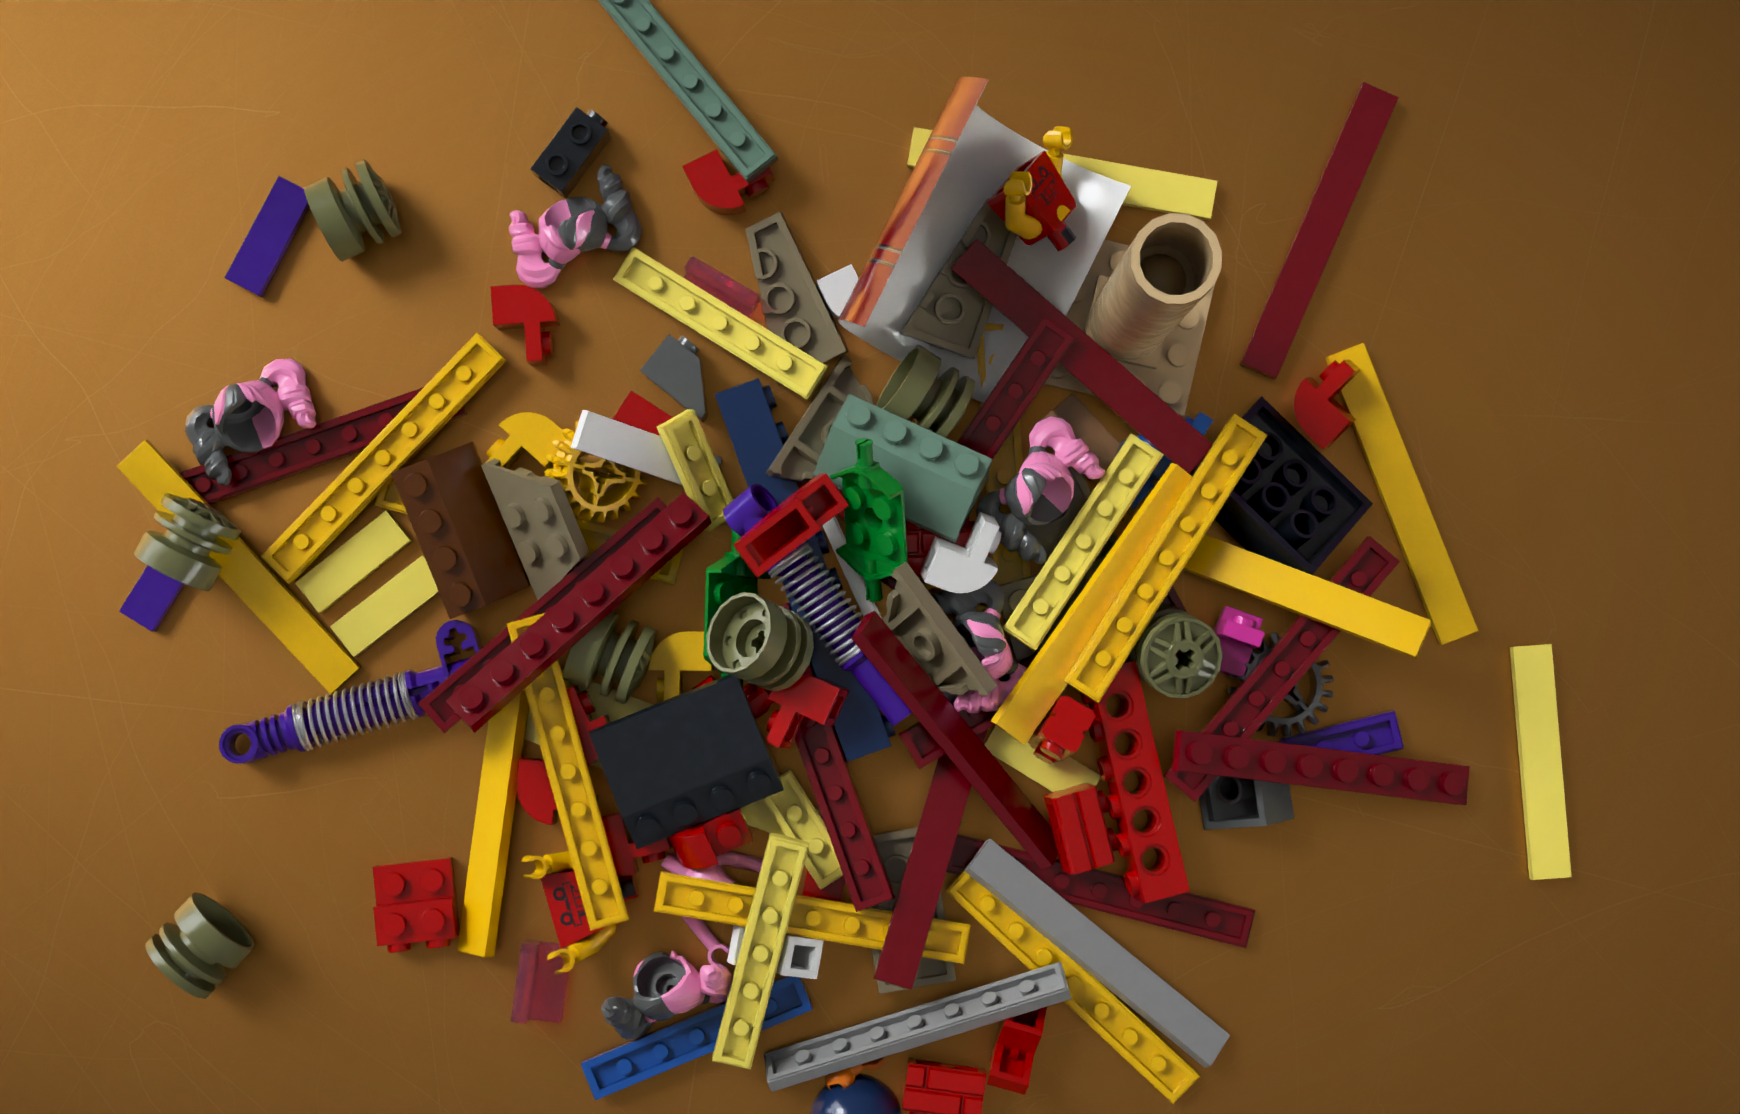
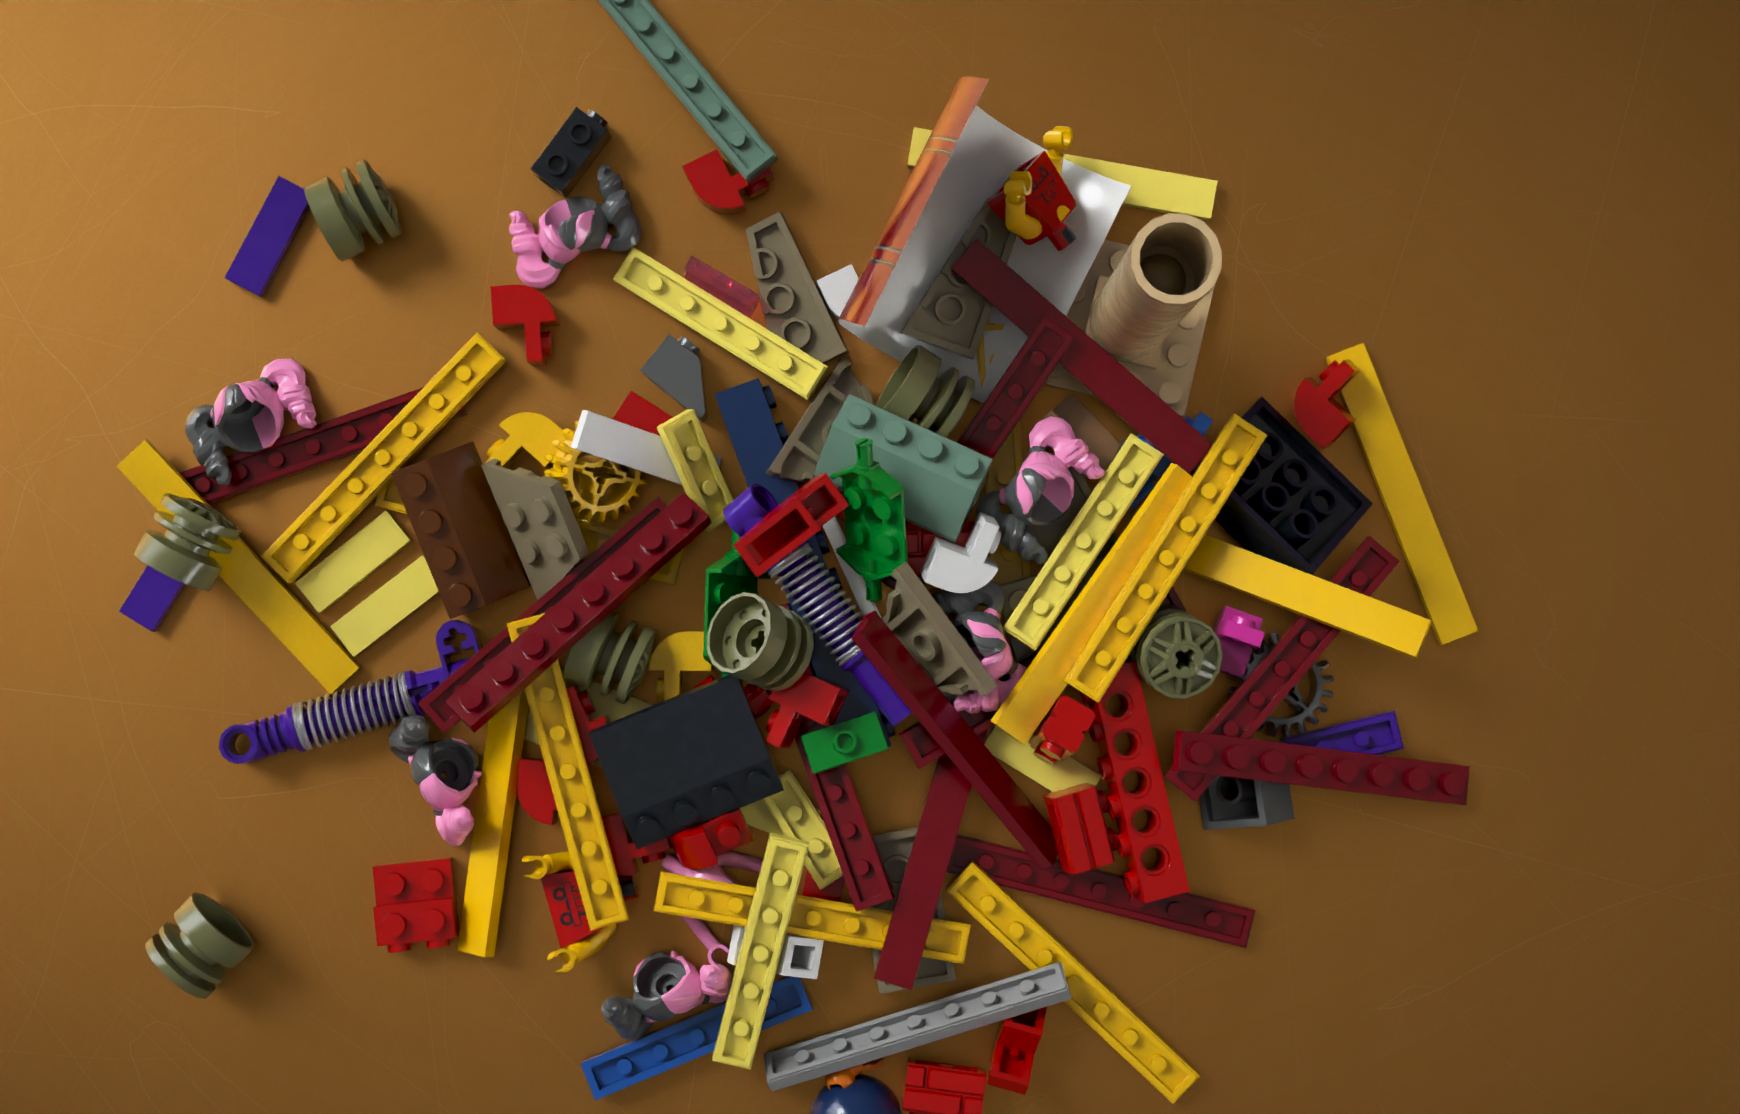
(427, 763): none -> dark grey hair
(537, 989): clear pink panel -> none
(844, 743): none -> green plate
(1097, 953): light grey tile -> none
(1318, 230): dark red tile -> none
(1540, 762): light yellow tile -> none

